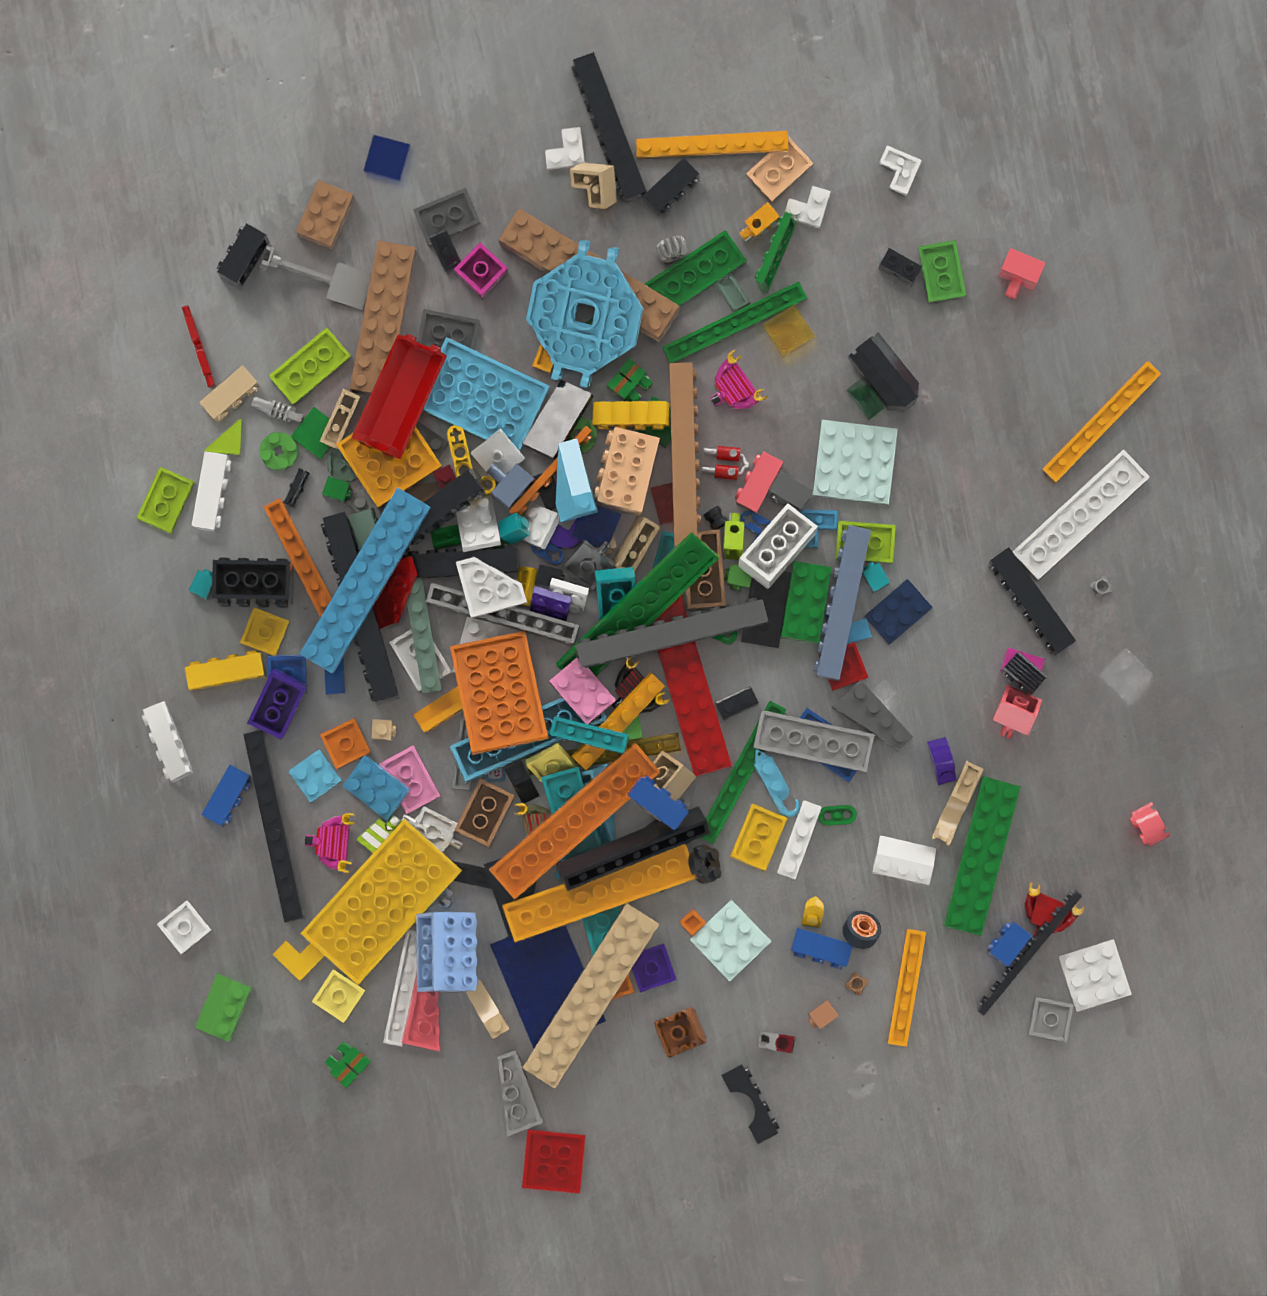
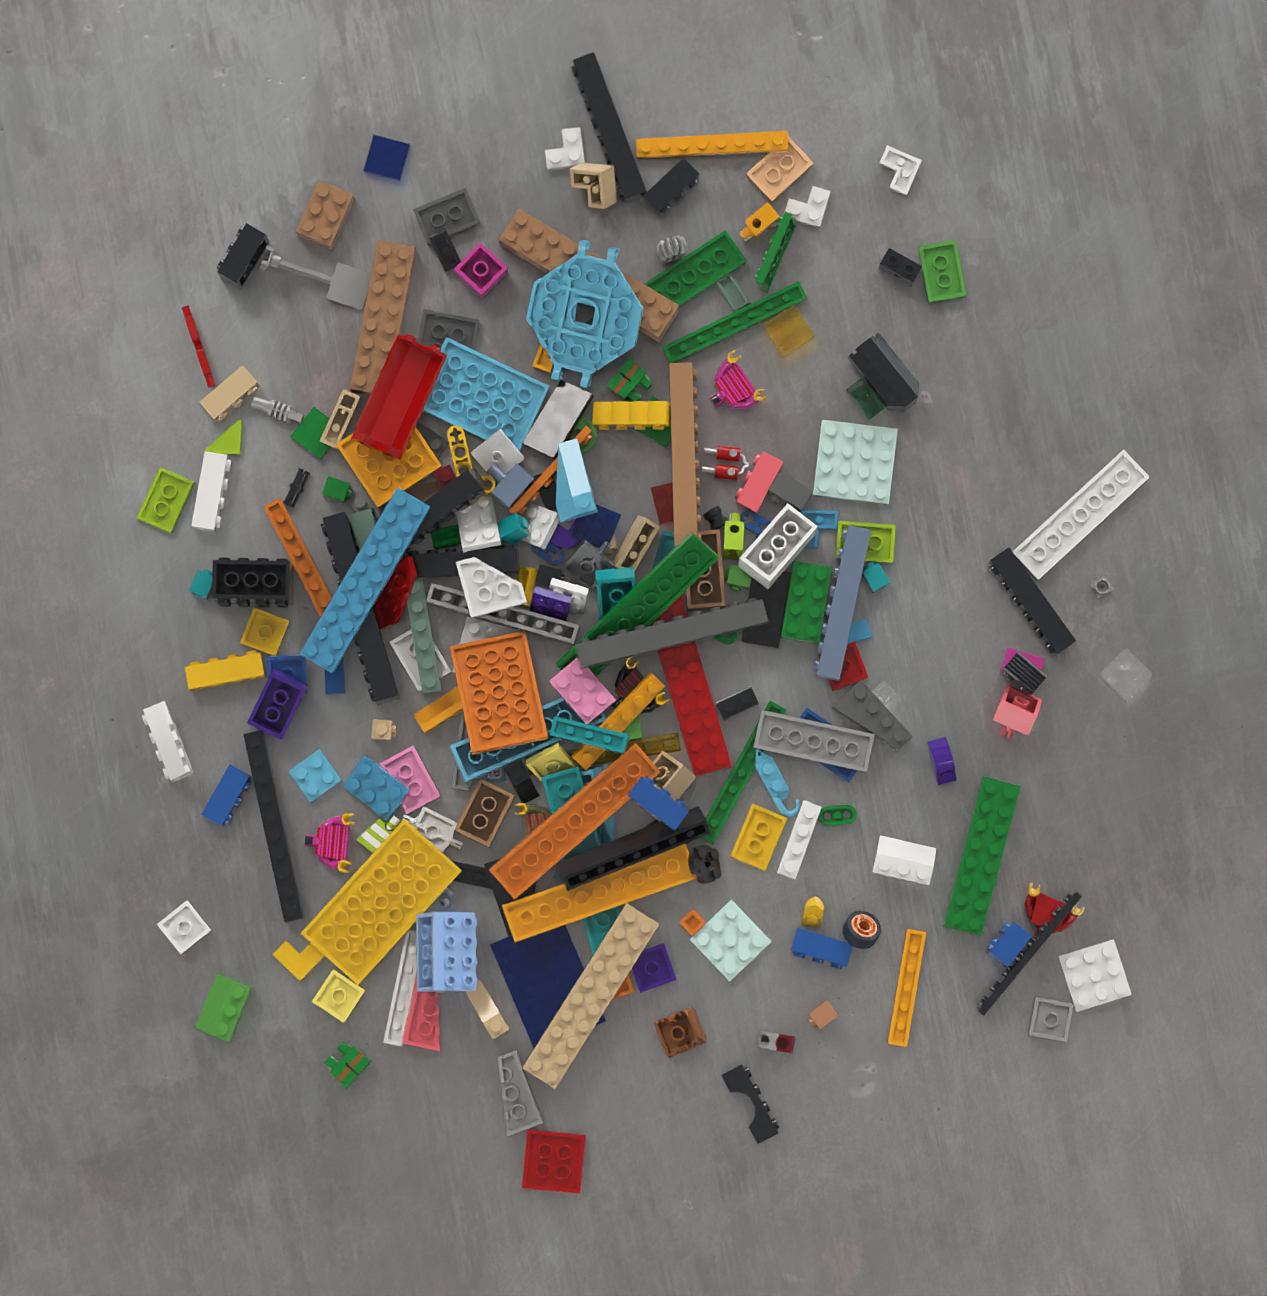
(277, 440): bright green plate -> none
(310, 366): lime plate -> none
(339, 467): sand green tile -> none
(345, 743): orange plate -> none
(625, 471): light nougat brick -> none
(851, 984): medium nougat plate -> none
(898, 612): dark blue plate -> none
(957, 802): tan piece -> none
(1020, 271): coral brick -> none
(1101, 421): light orange plate -> none
(1149, 824): coral brick -> none

